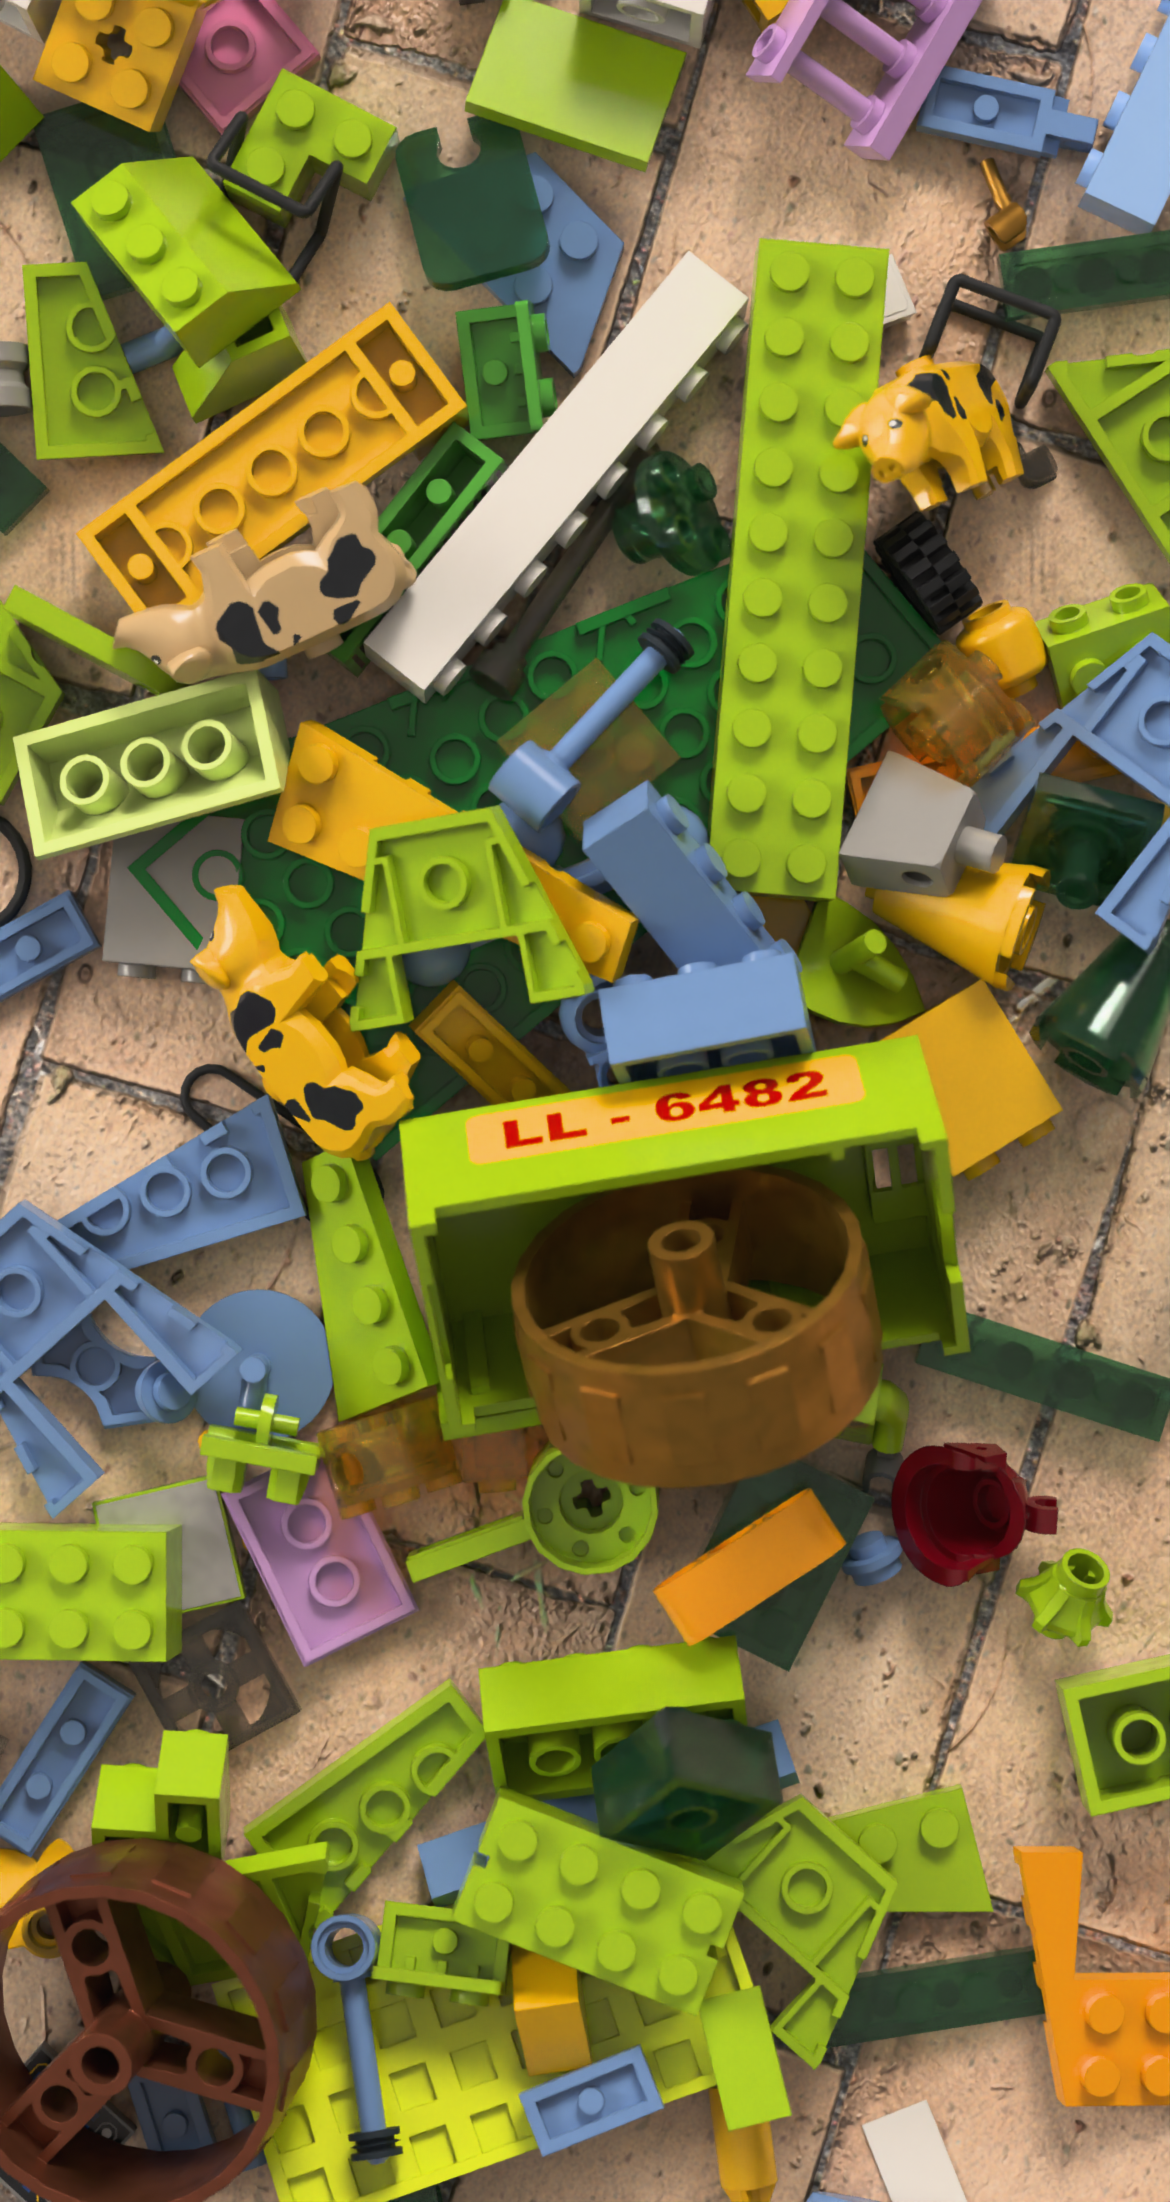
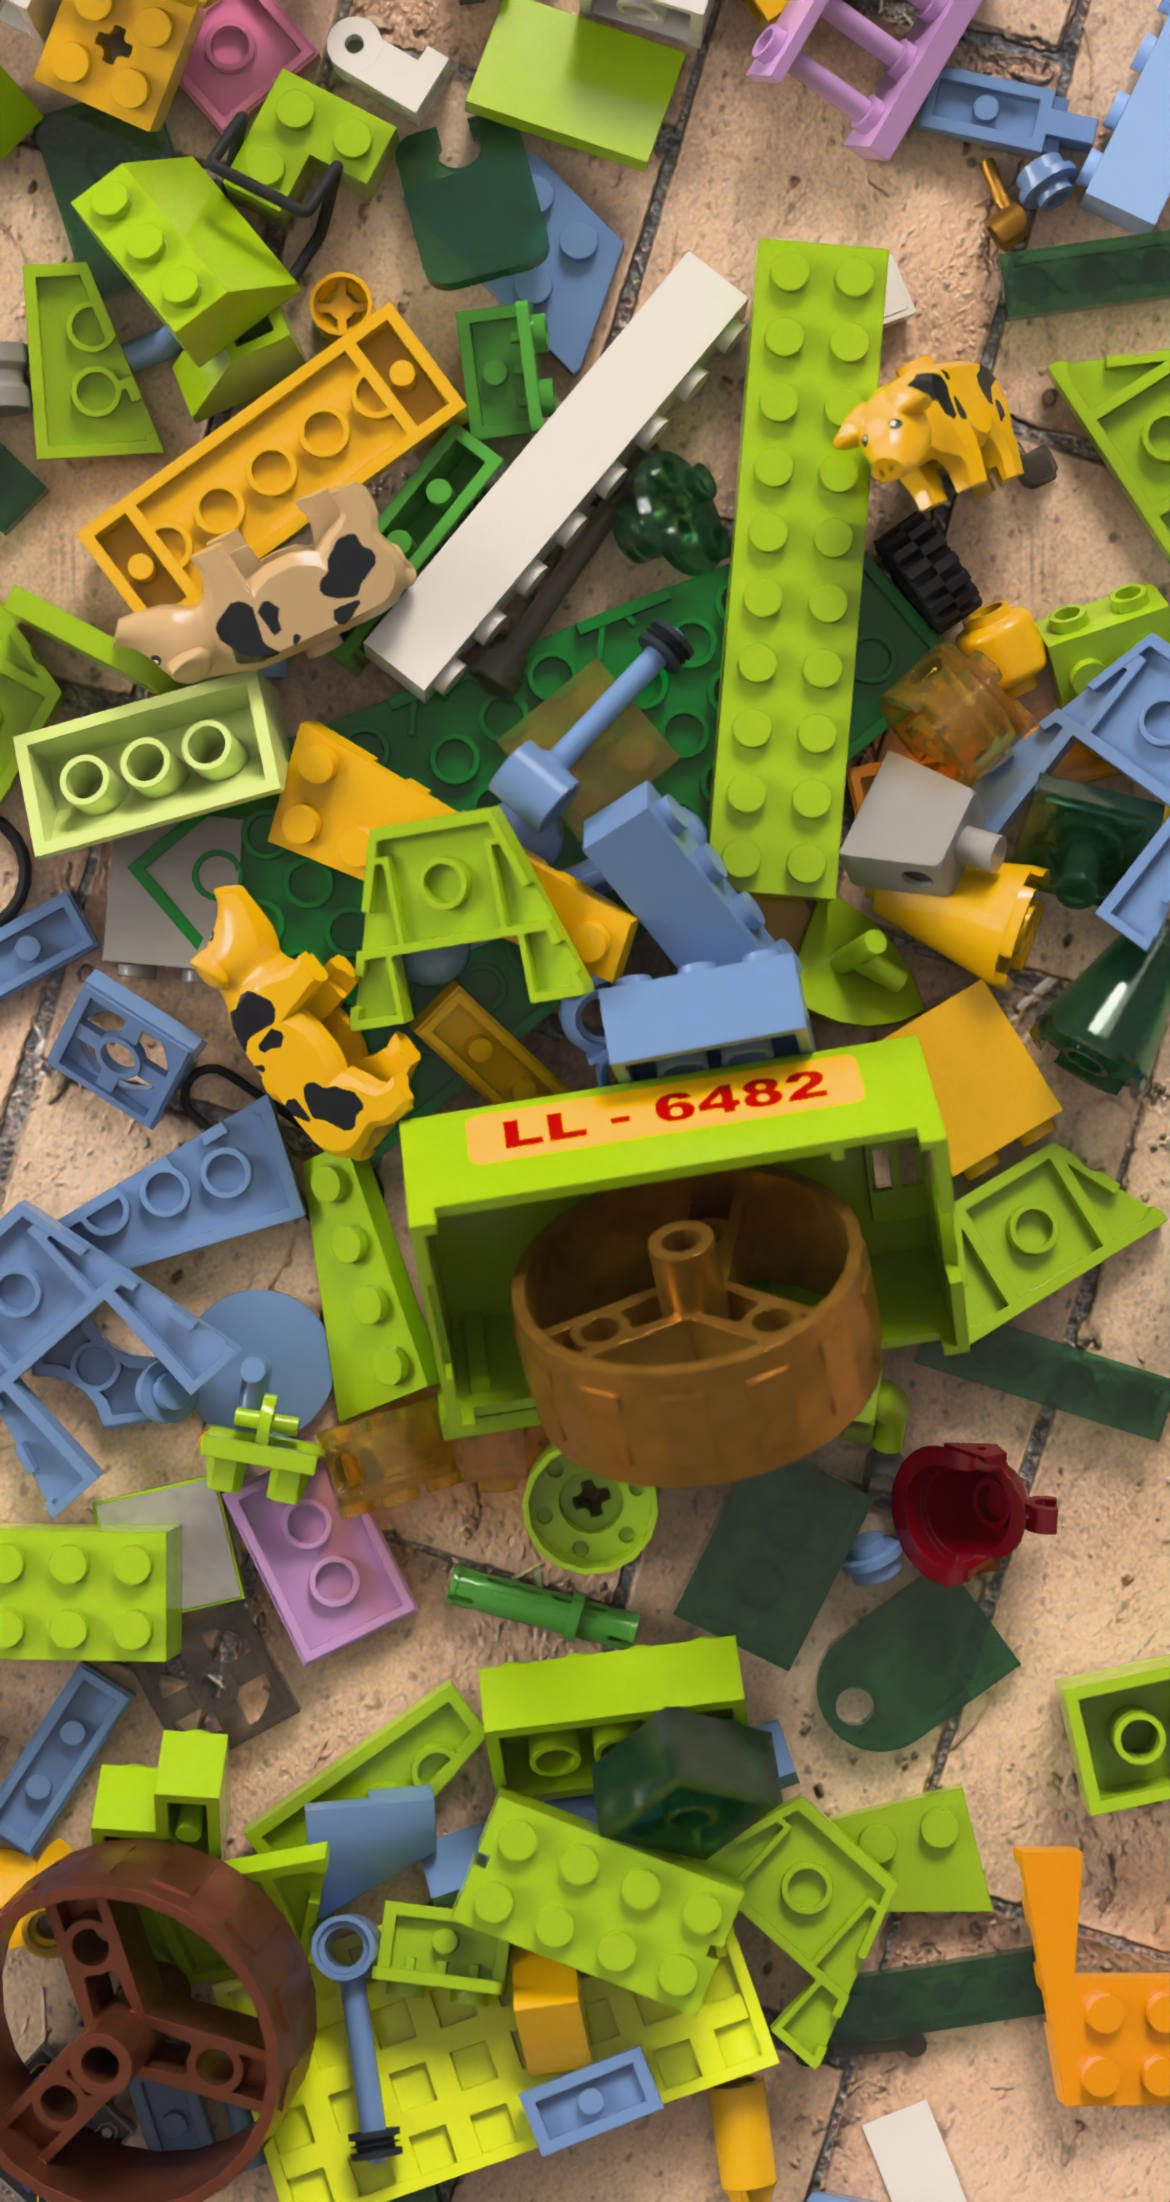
(104, 1077): none -> medium blue piece
(339, 296): none -> yellow wheel
(371, 1839): none -> medium blue slope
(386, 72): none -> white leg
(467, 1546): lime tile -> none
(543, 1608): none -> bright green pin
(744, 2058): lime tile -> none
(749, 1567): light orange beam -> none
(912, 2045): none -> clear smoke hinge
(918, 1661): none -> clear green tile
(1038, 1232): none -> lime wing
(1043, 340): black piece -> none
(1046, 182): none -> medium blue plate
(1069, 1596): lime rock -> none

